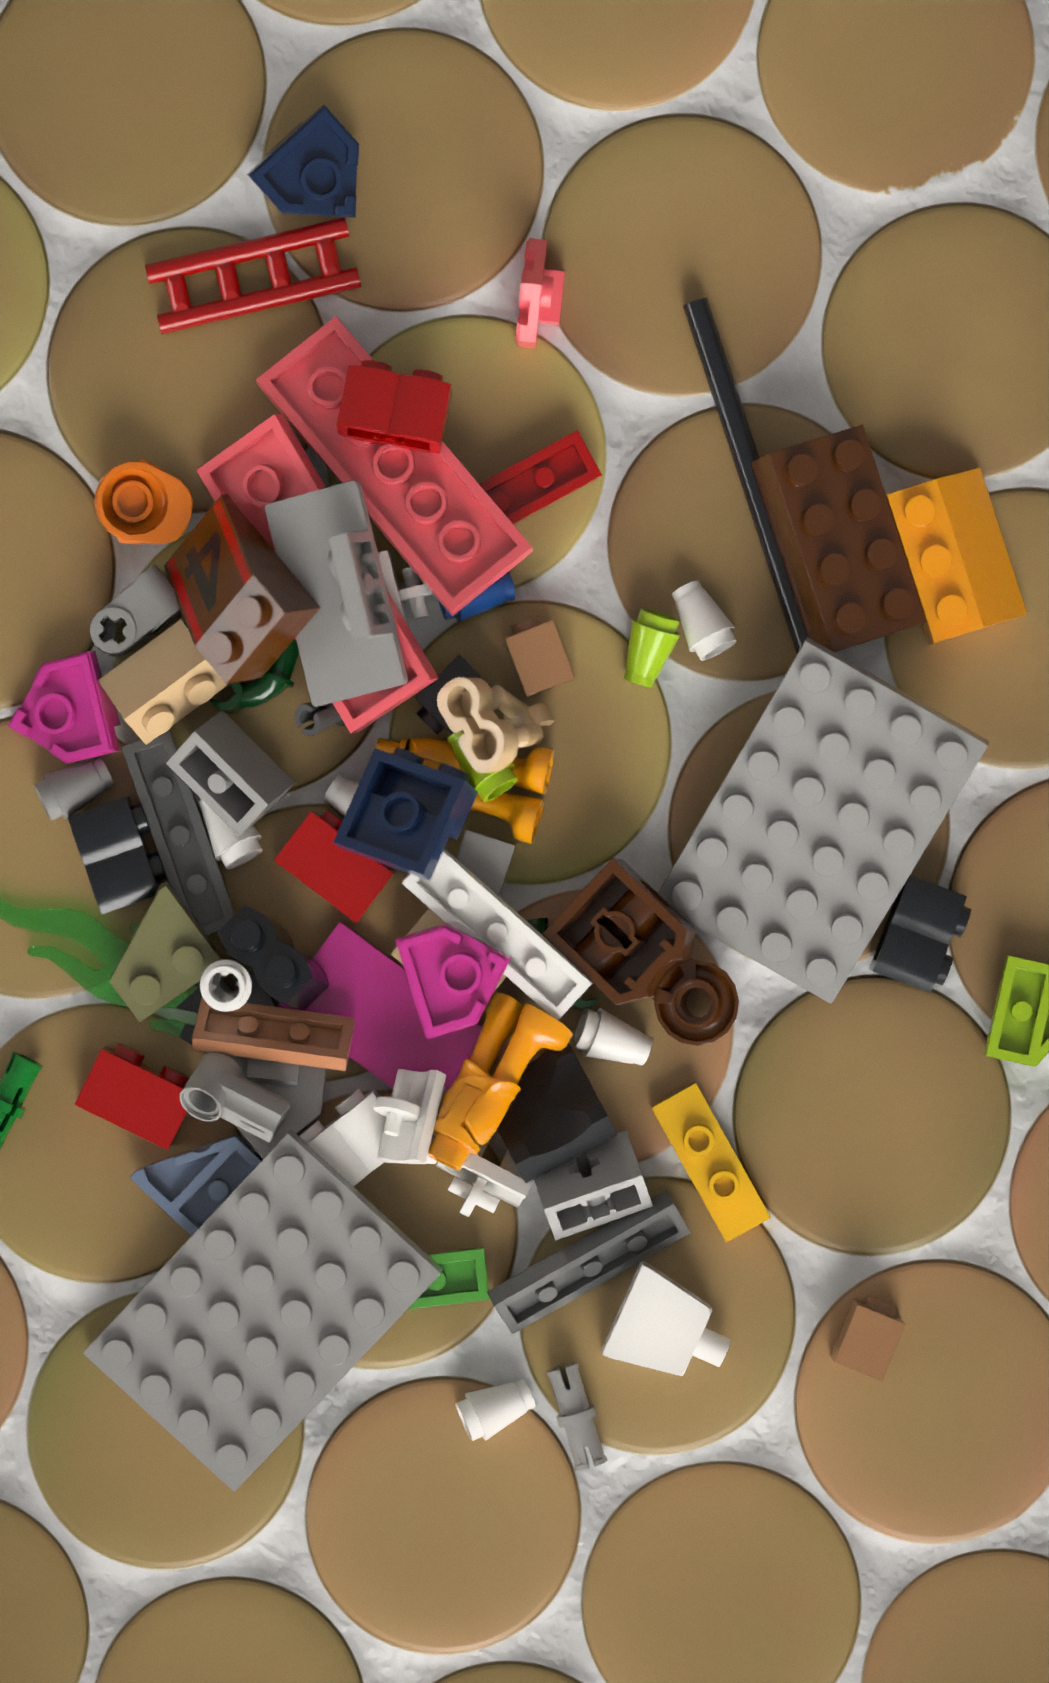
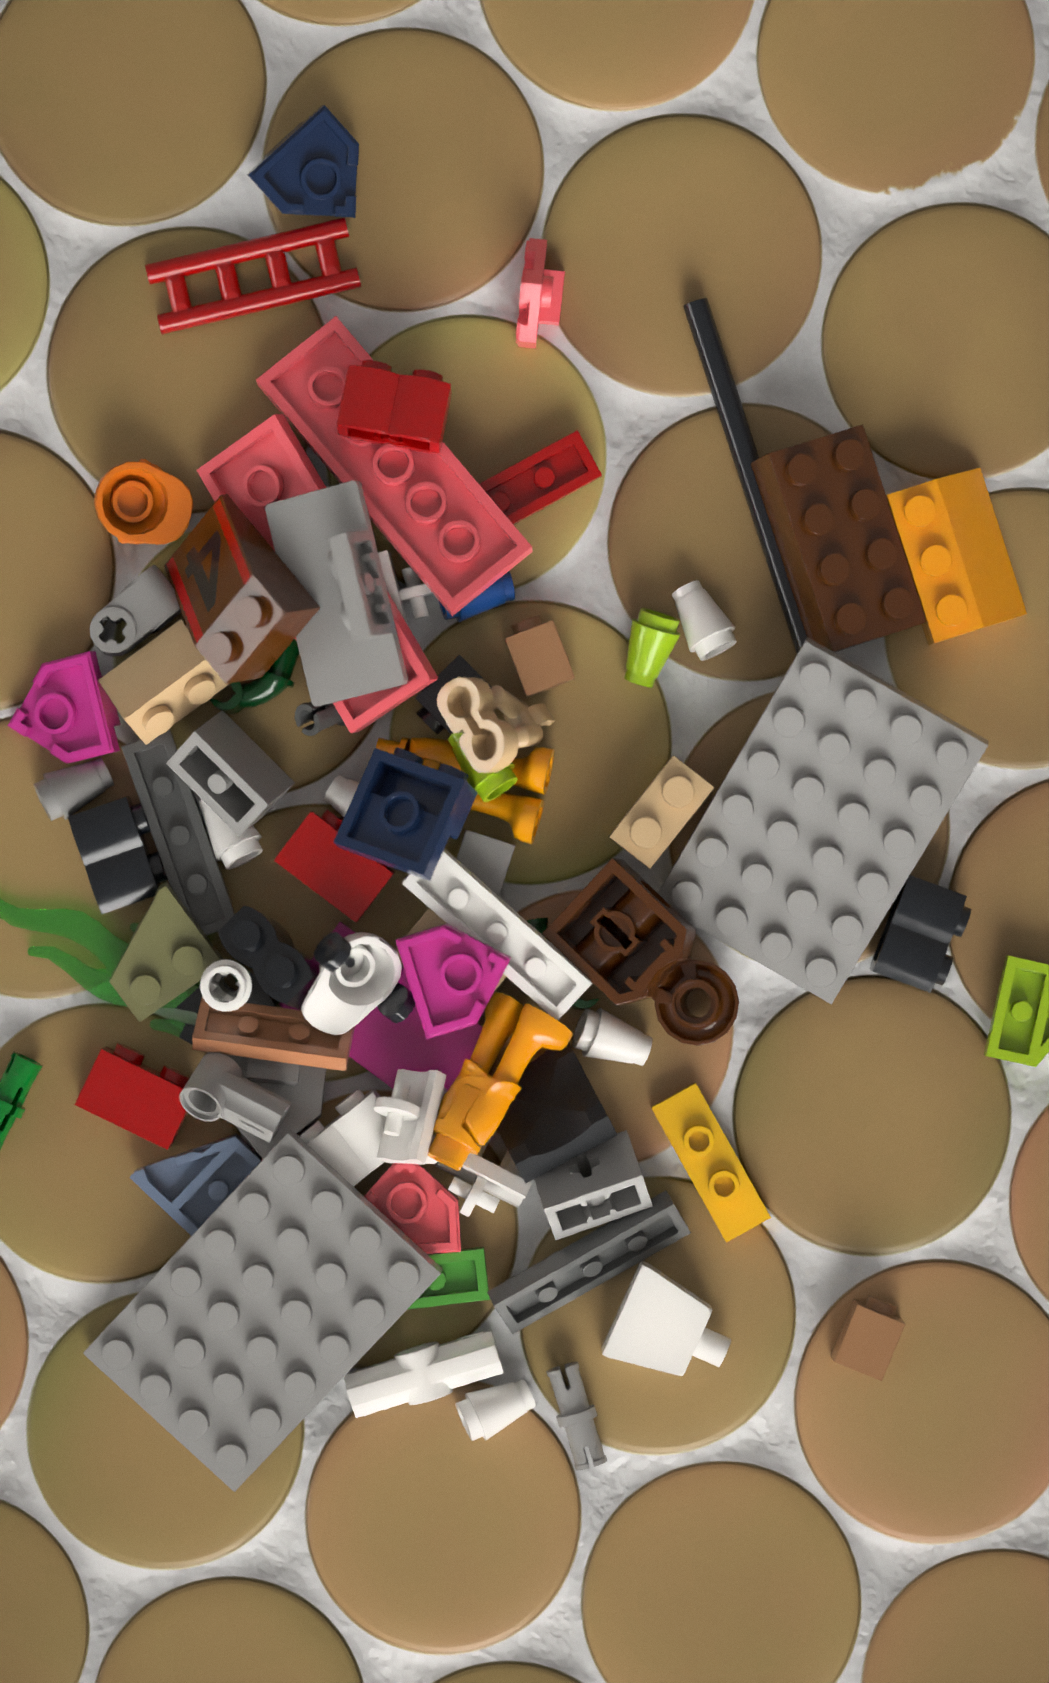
(354, 980): none -> white cap
(419, 1207): none -> coral plate
(423, 1373): none -> white piece
(661, 812): none -> tan brick

